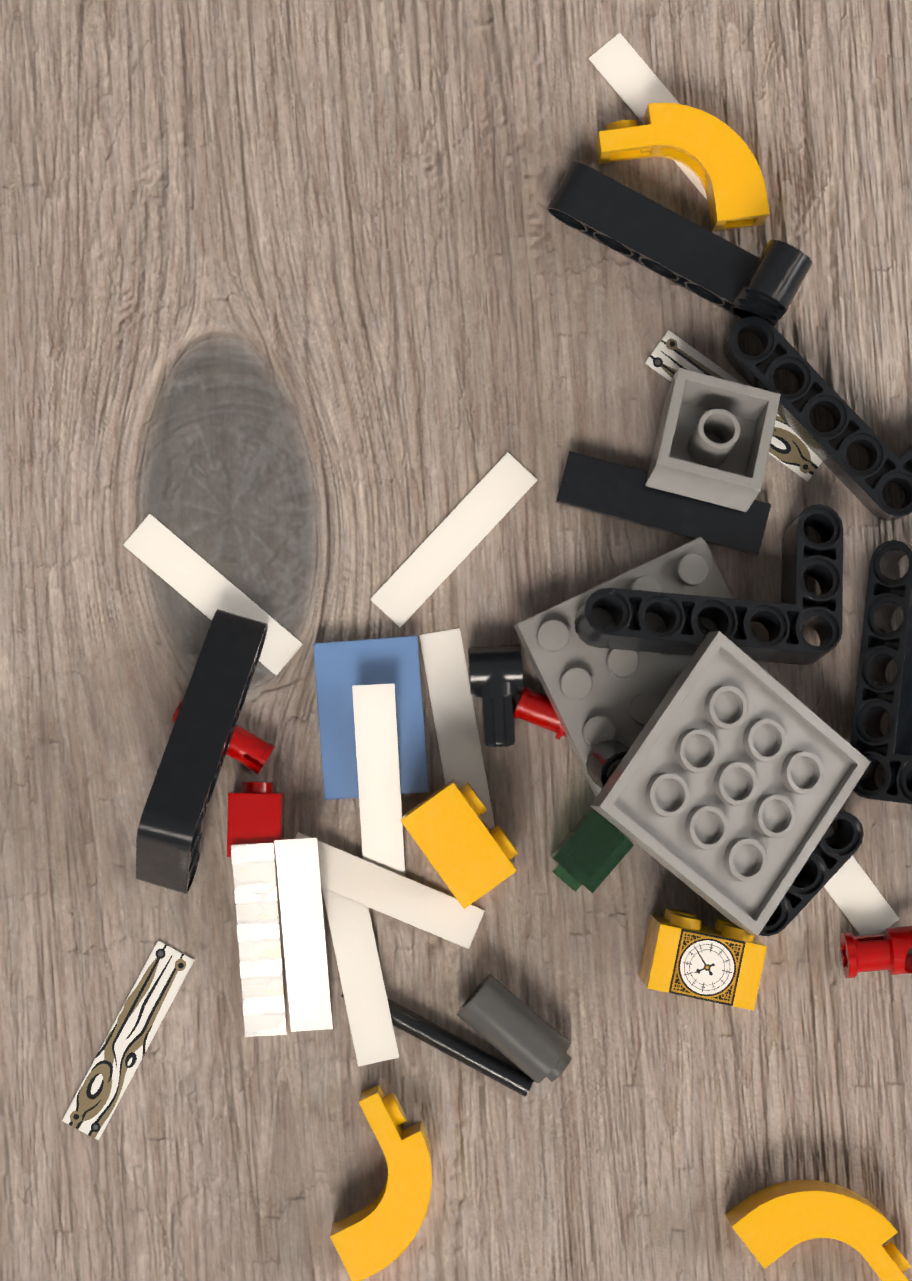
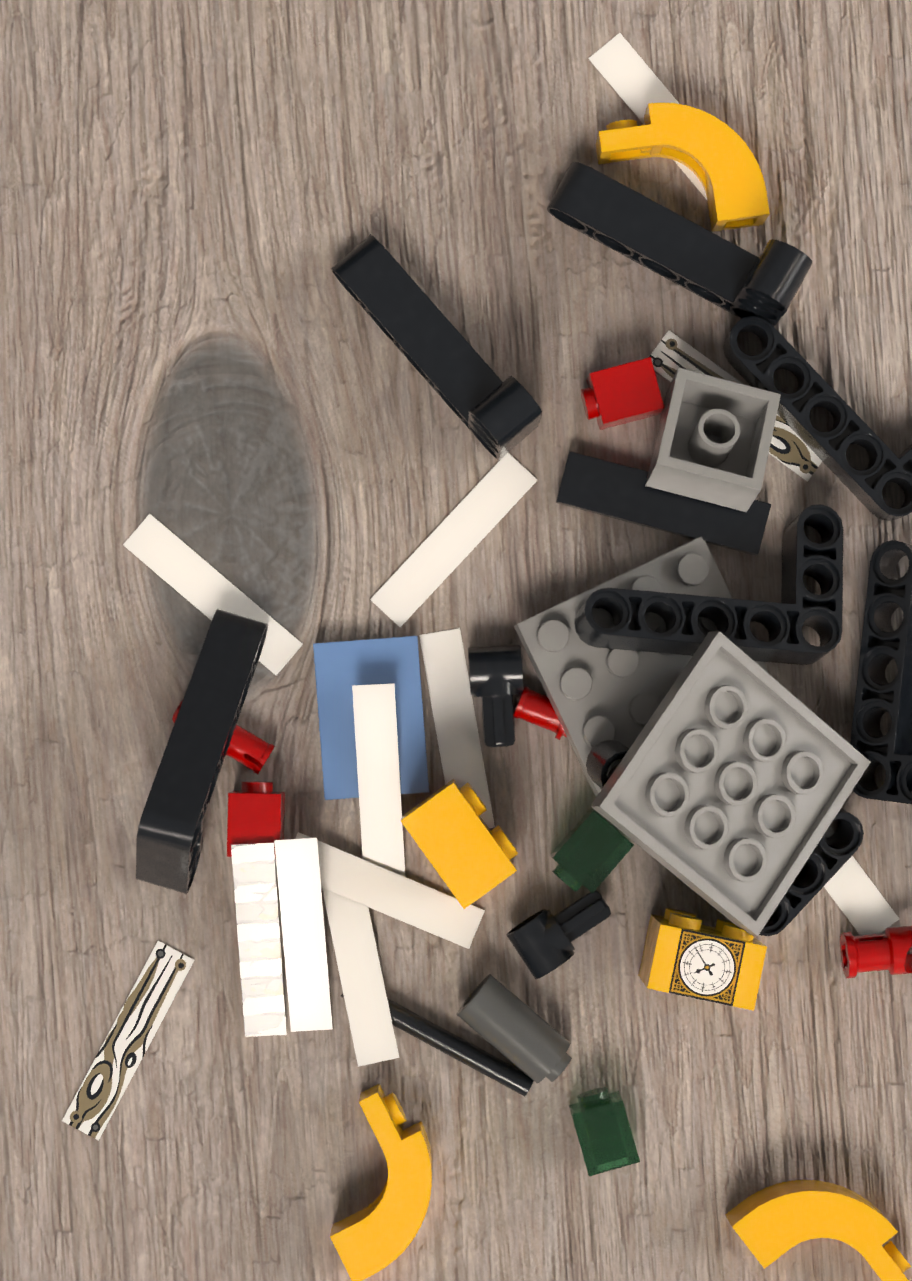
(491, 409): none -> black beam
(546, 938): none -> black axle
(603, 1131): none -> clear green brick
(622, 394): none -> red brick

